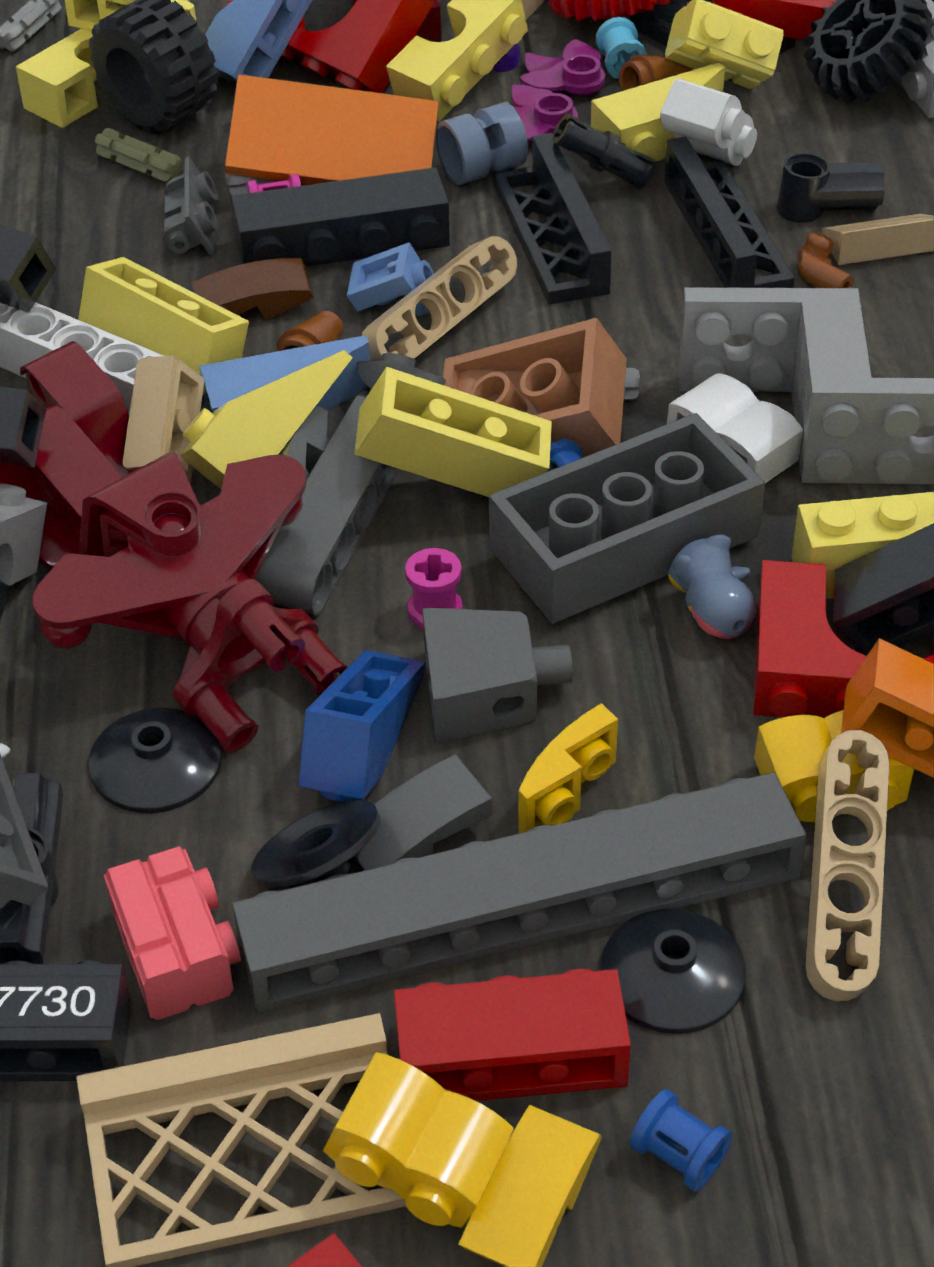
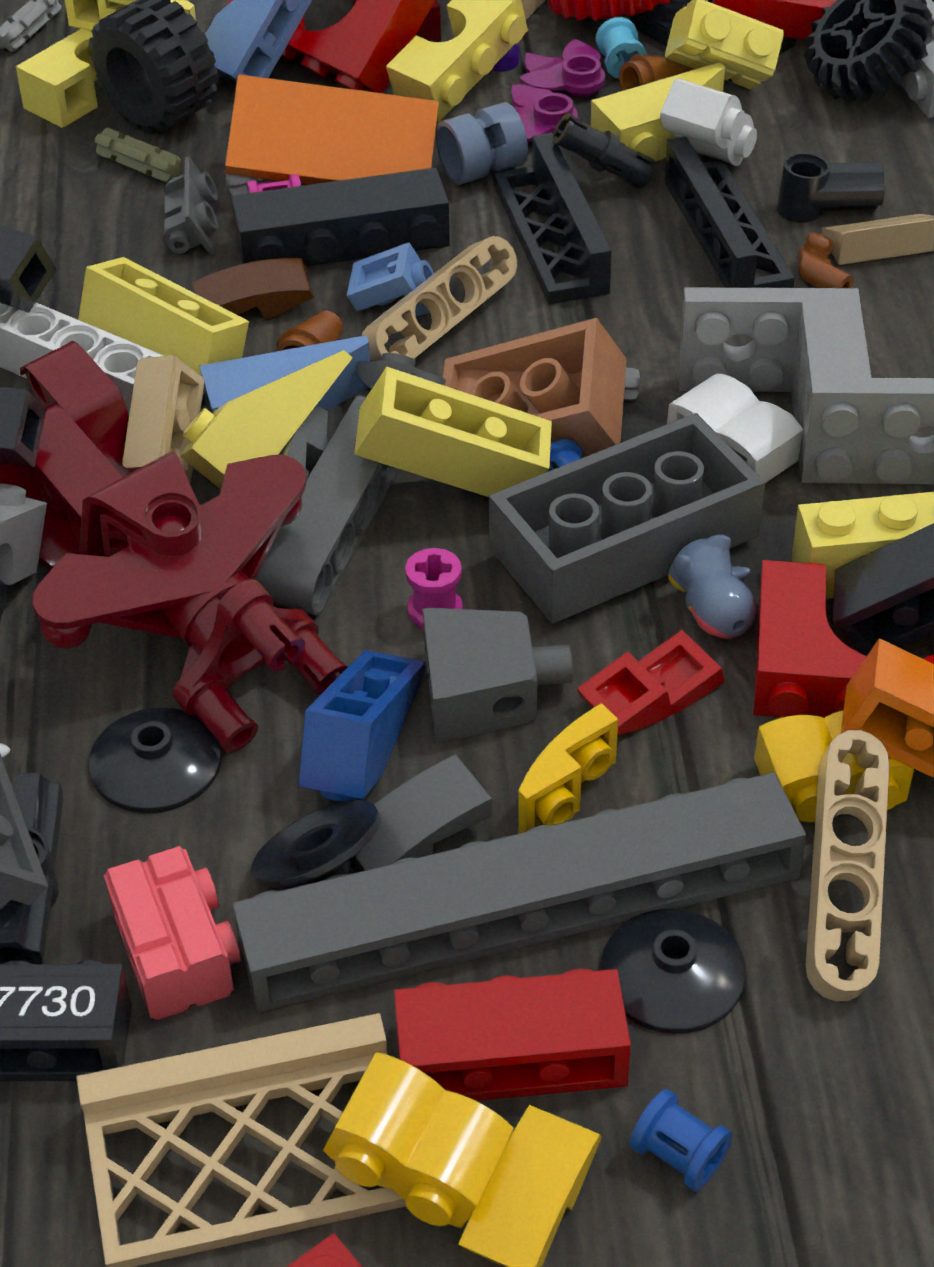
(655, 685): none -> red slope

